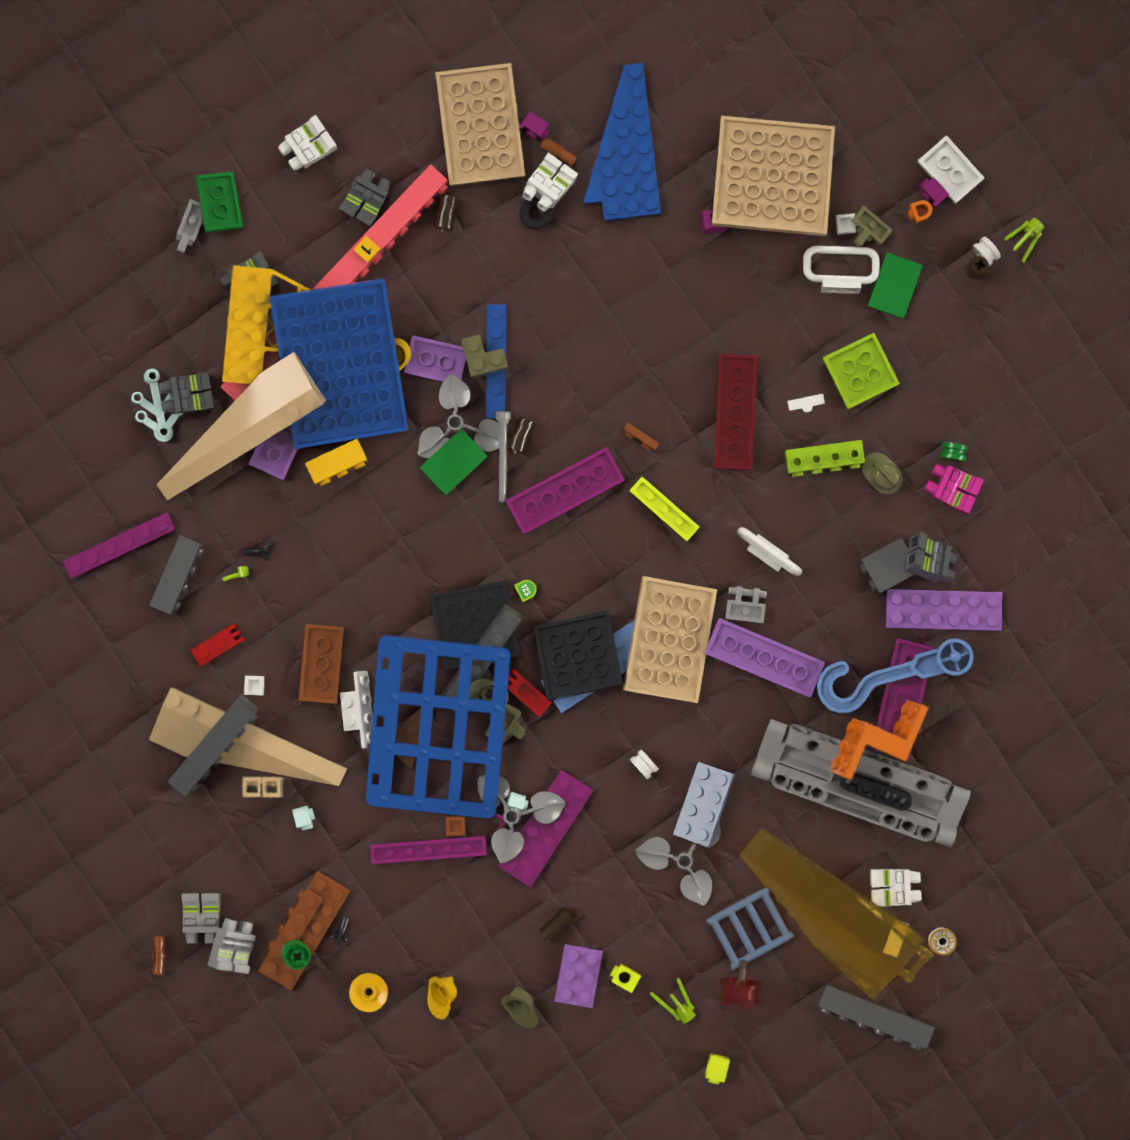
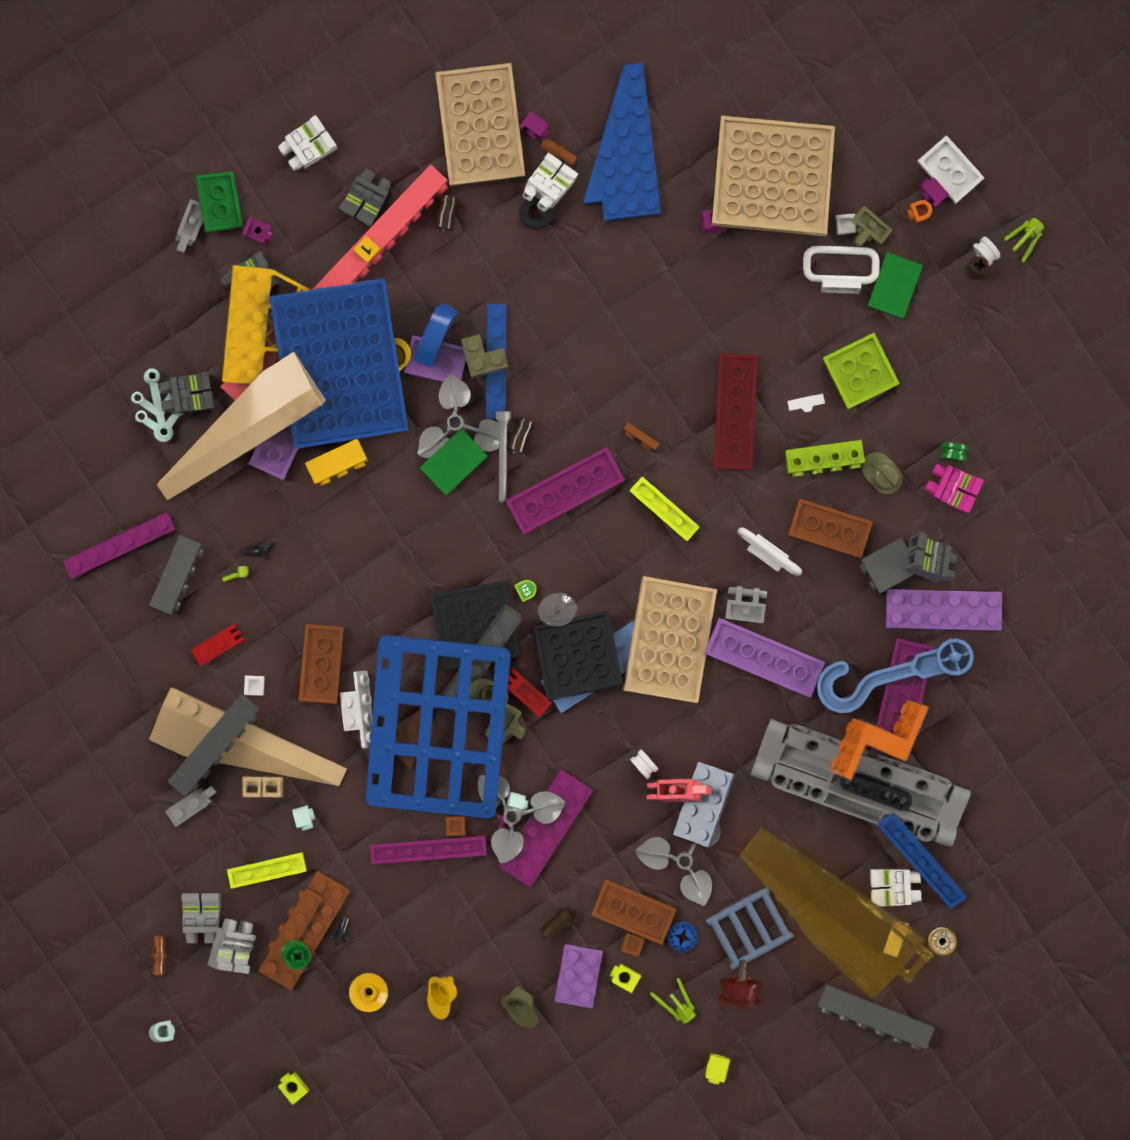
(162, 1032): none -> light aqua plate
(190, 805): none -> light grey hinge
(249, 231): none -> magenta brick
(266, 870): none -> neon yellow plate
(293, 1096): none -> neon yellow brick
(435, 334): none -> blue arch
(557, 603): none -> clear dish
(632, 944): none -> dark orange tile
(633, 912): none -> dark orange plate
(678, 790): none -> coral hinge
(690, 932): none -> blue gear
(830, 528): none -> dark orange plate
(921, 860): none -> blue plate

